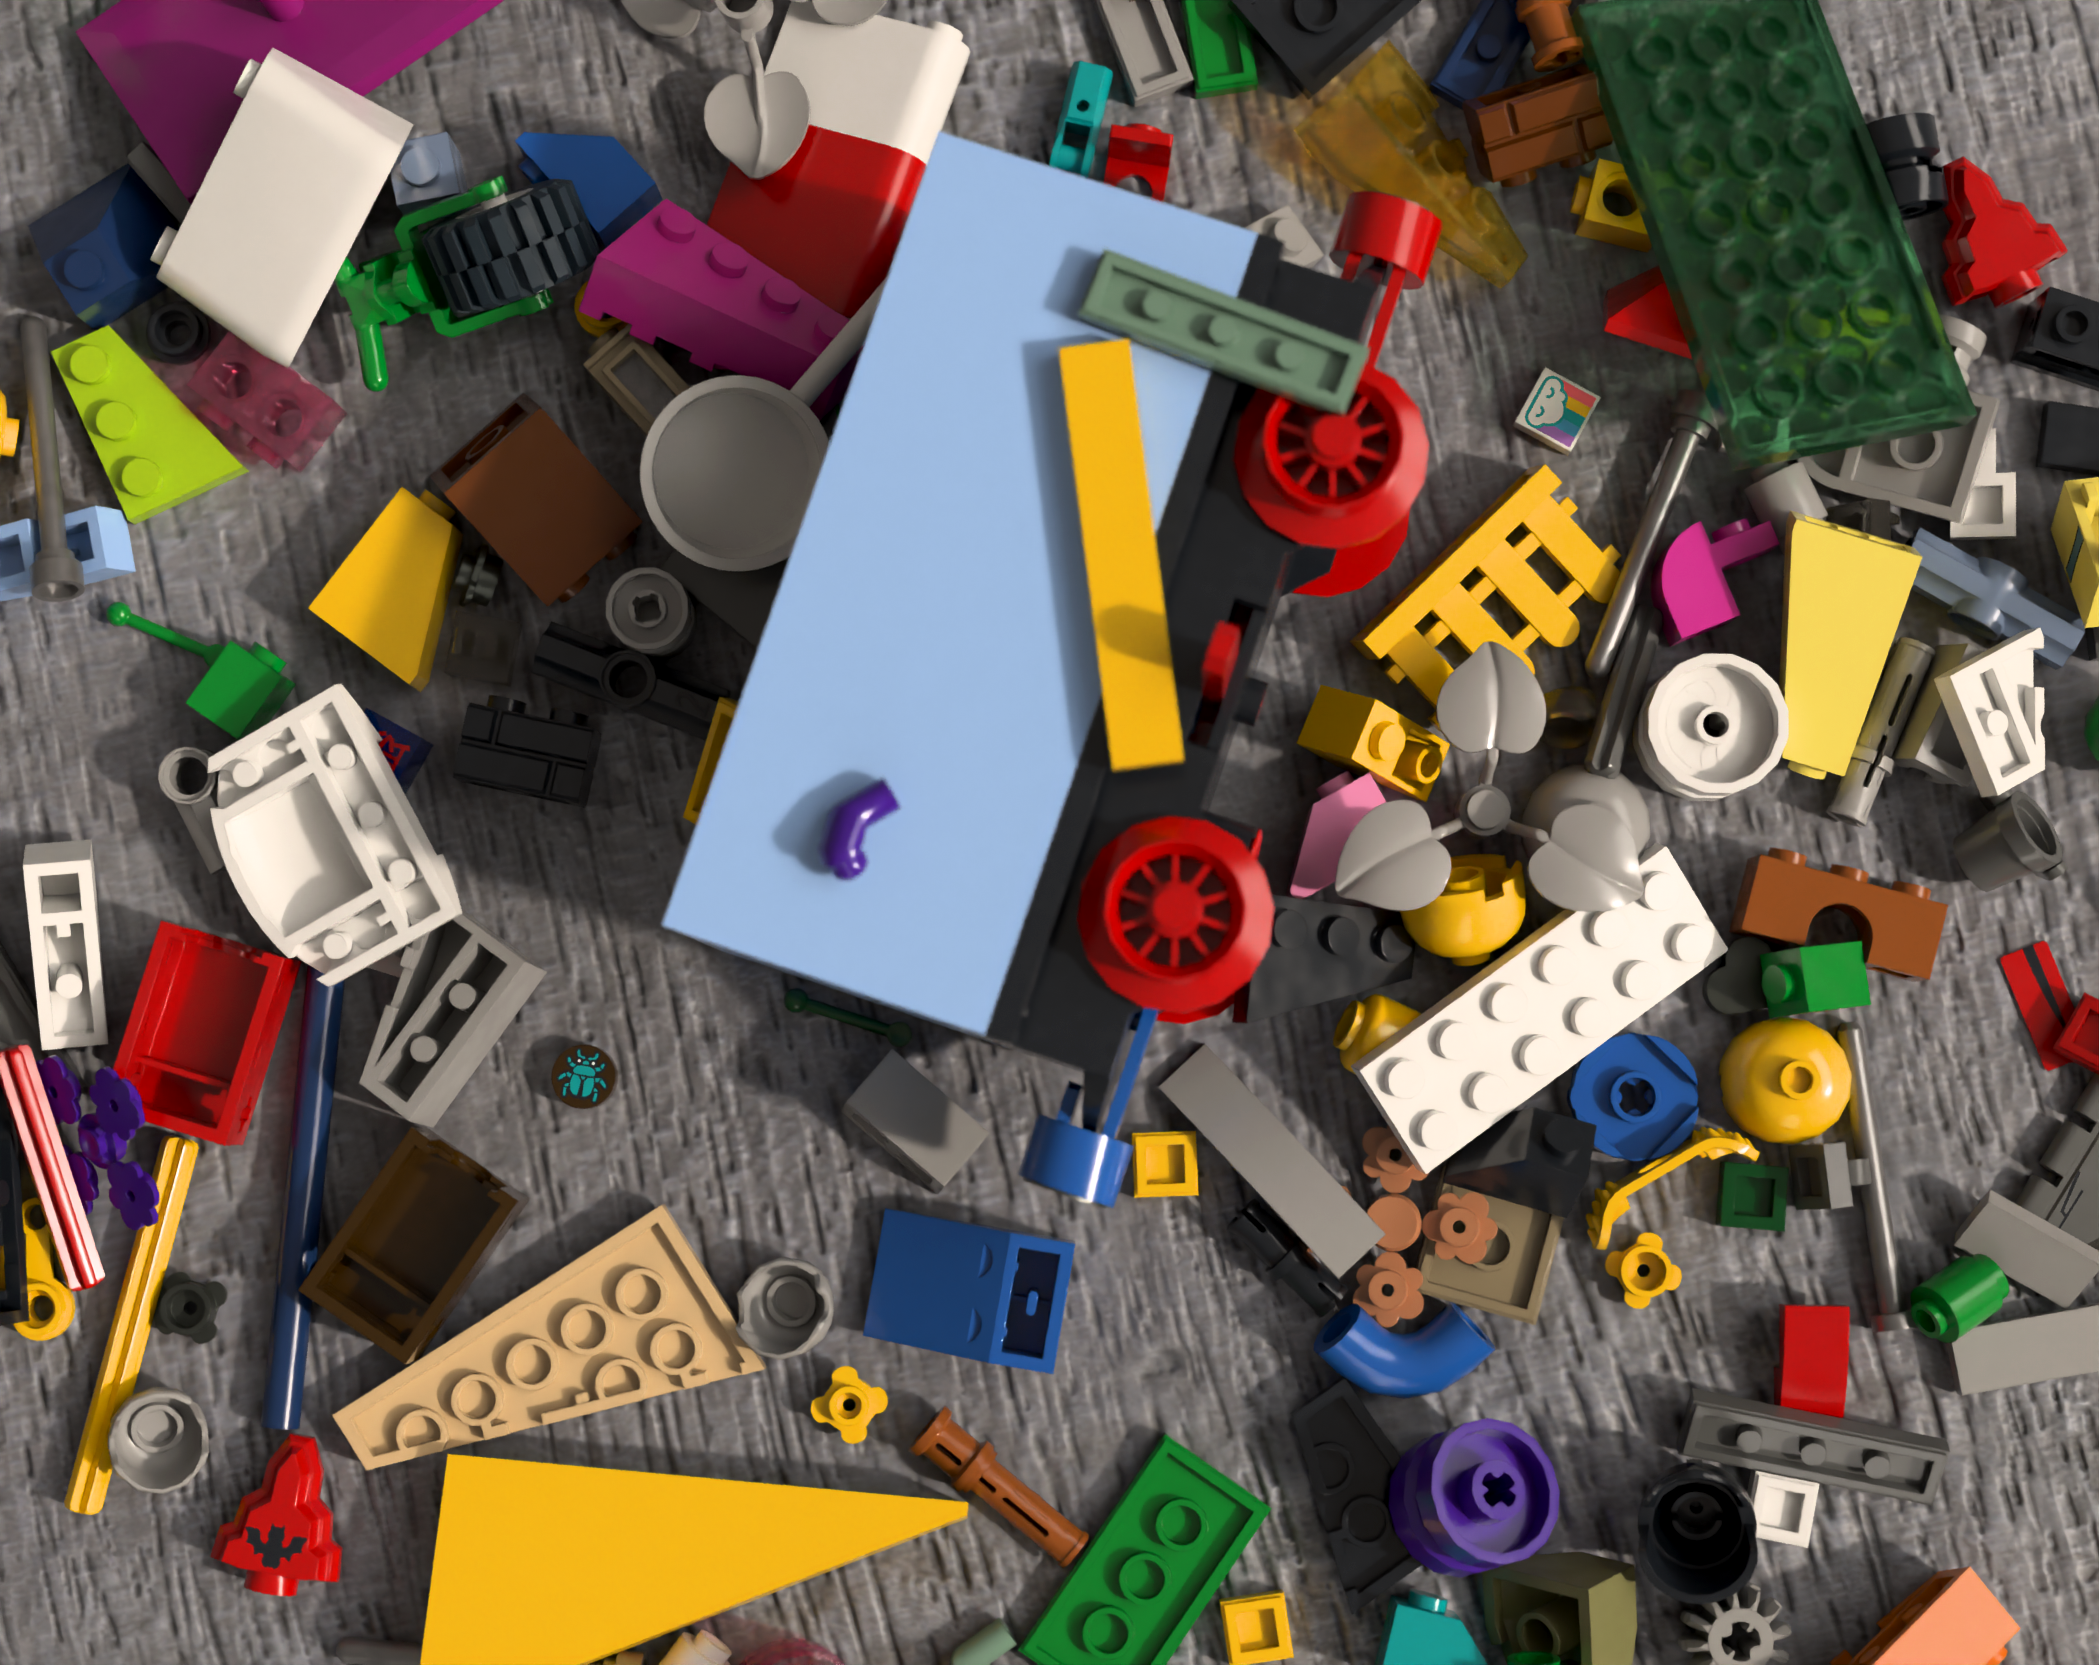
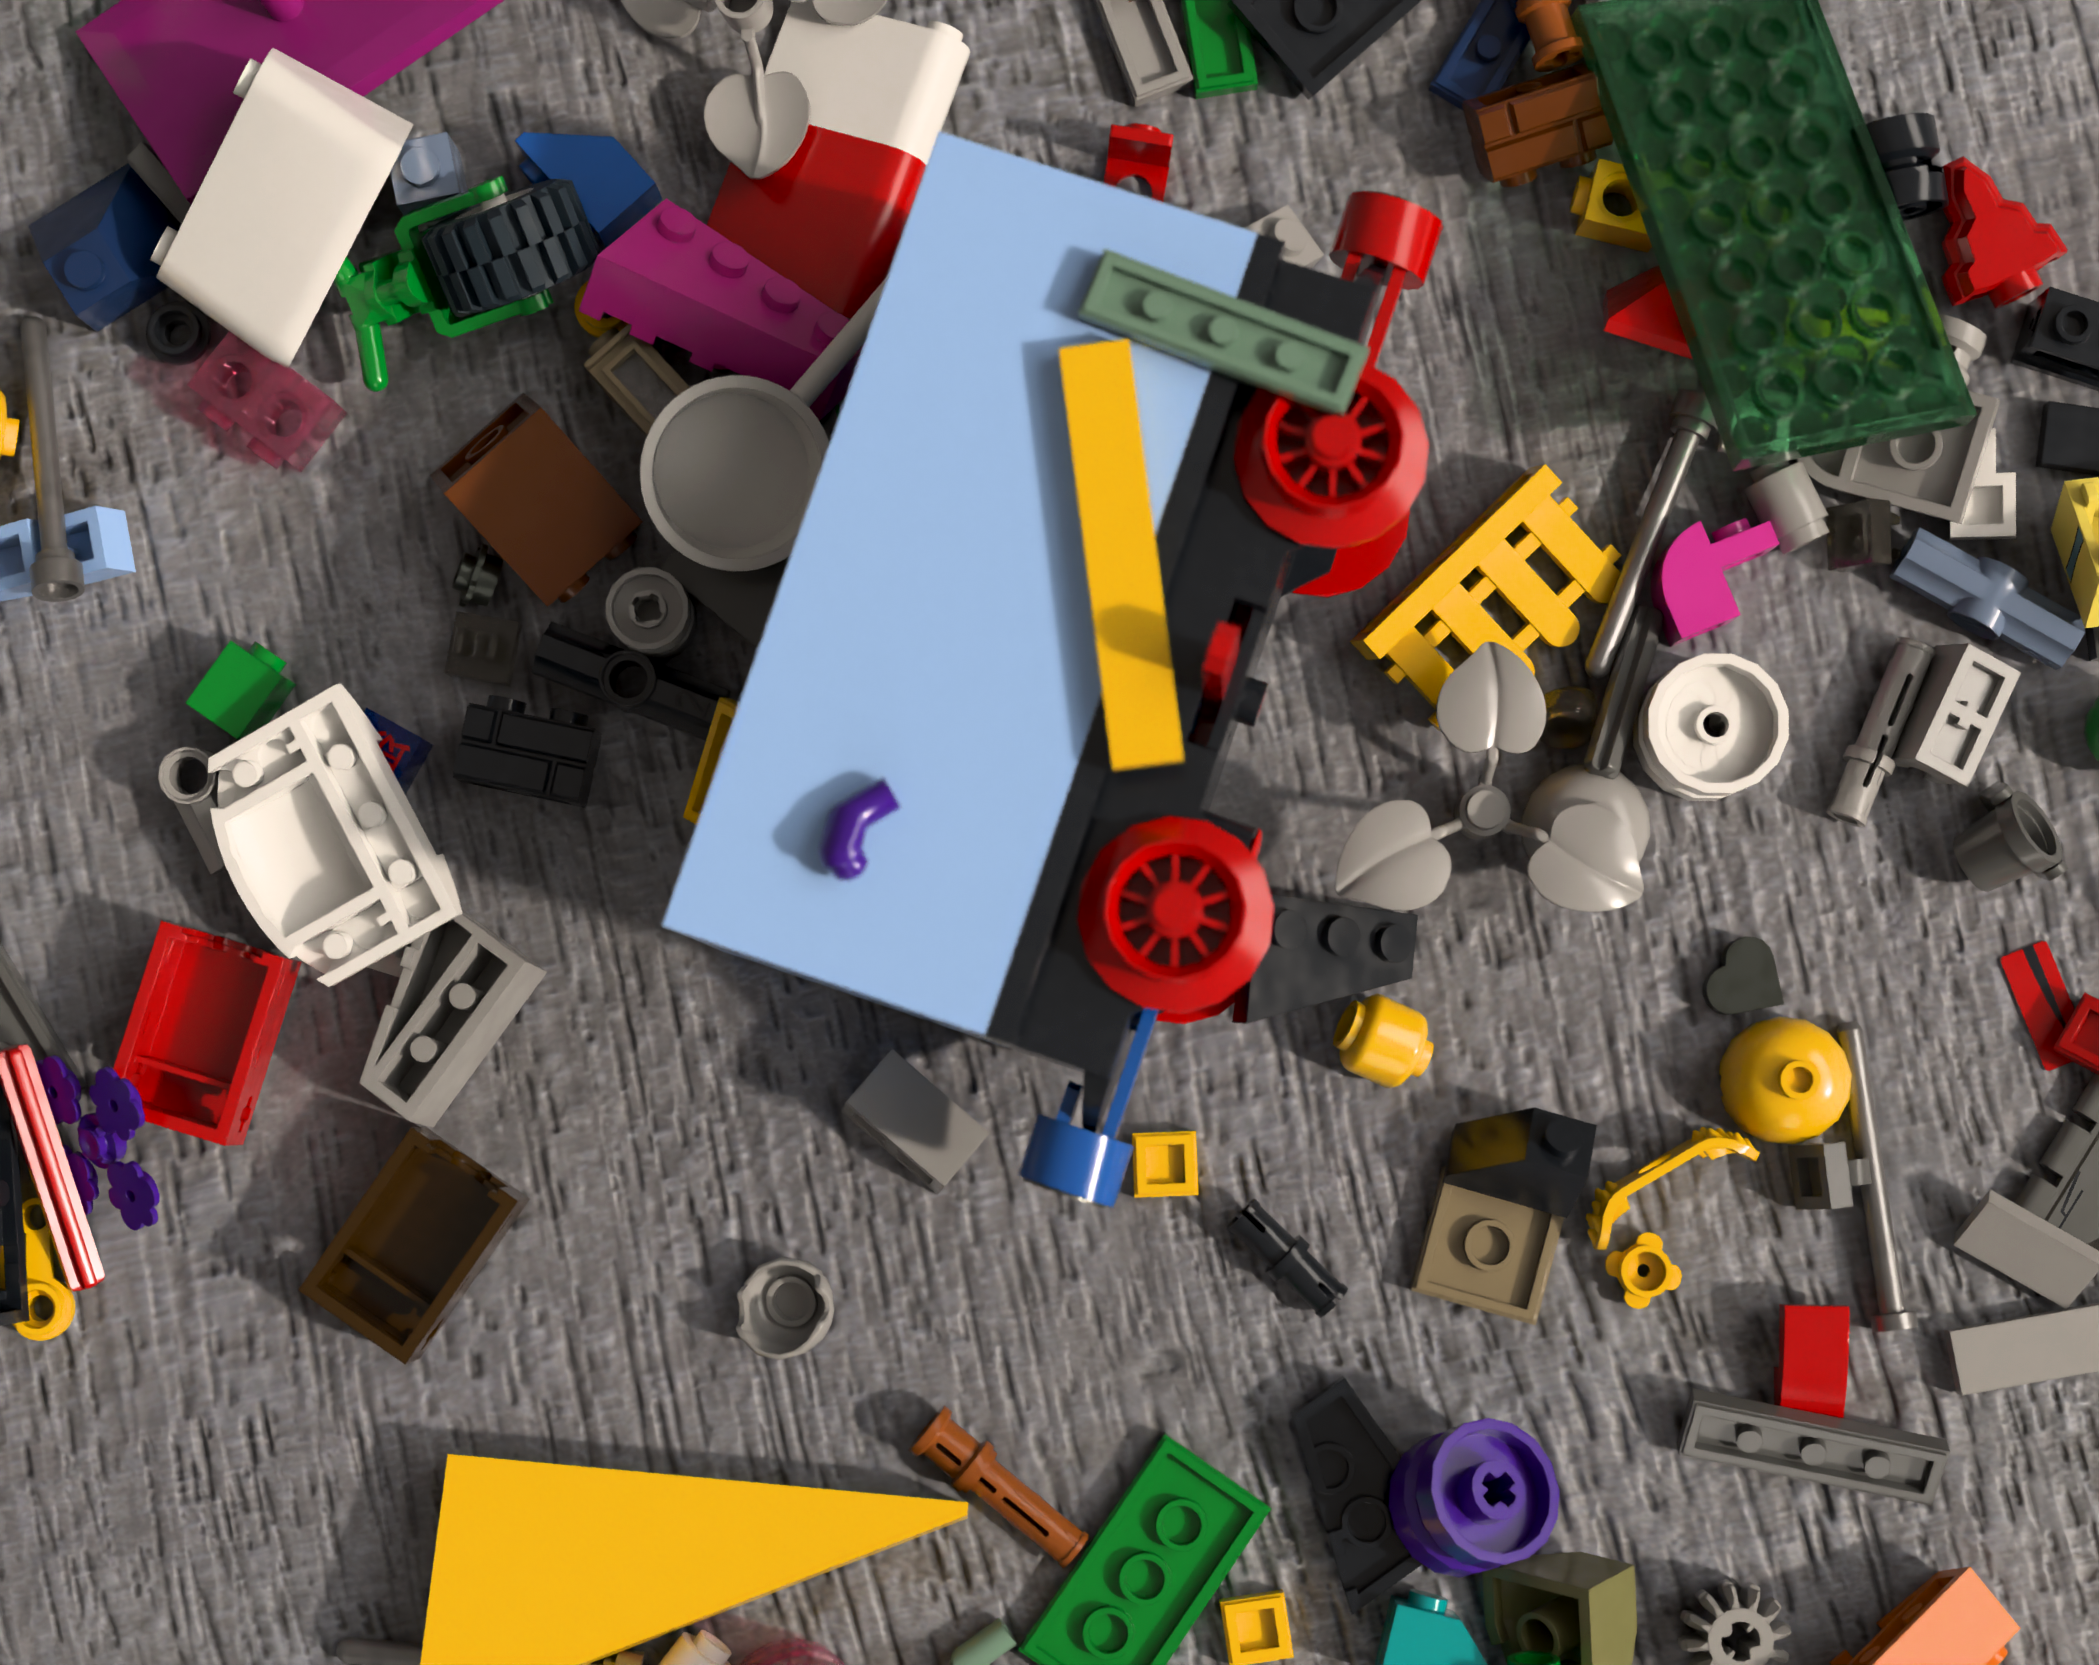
(65, 944): white slope -> none
(120, 614): green hinge -> none
(131, 1325): yellow axle -> none
(140, 429): lime wing -> none
(158, 1440): light grey hair -> none
(173, 1314): pearl dark grey plate -> none
(284, 1526): red rock -> none
(302, 1202): dark blue piece -> none
(397, 585): yellow slope -> none
(584, 1076): tile -> none
(590, 1338): tan wing -> none
(797, 1001): dark green hinge -> none
(844, 1386): yellow plate -> none
(969, 1290): blue slope -> none
(1082, 115): teal bar -> none
(1272, 1161): light grey slope -> none
(1327, 830): bright pink slope -> none
(1373, 738): yellow slope -> none
(1383, 138): clear yellow wedge -> none
(1402, 1225): nougat plant -> none
(1407, 1362): blue cylinder -> none
(1474, 912): yellow cylinder -> none
(1537, 1013): white plate -> none
(1556, 411): tile -> none
(1670, 1096): blue plate -> none
(1703, 1561): black helmet -> none
(1752, 1196): dark green tile -> none
(1783, 1507): white tile -> none
(1815, 979): green brick -> none
(1836, 632): light yellow slope -> none
(1895, 925): dark orange arch -> none
(1958, 1297): green brick -> none
(1998, 712): white wing -> none

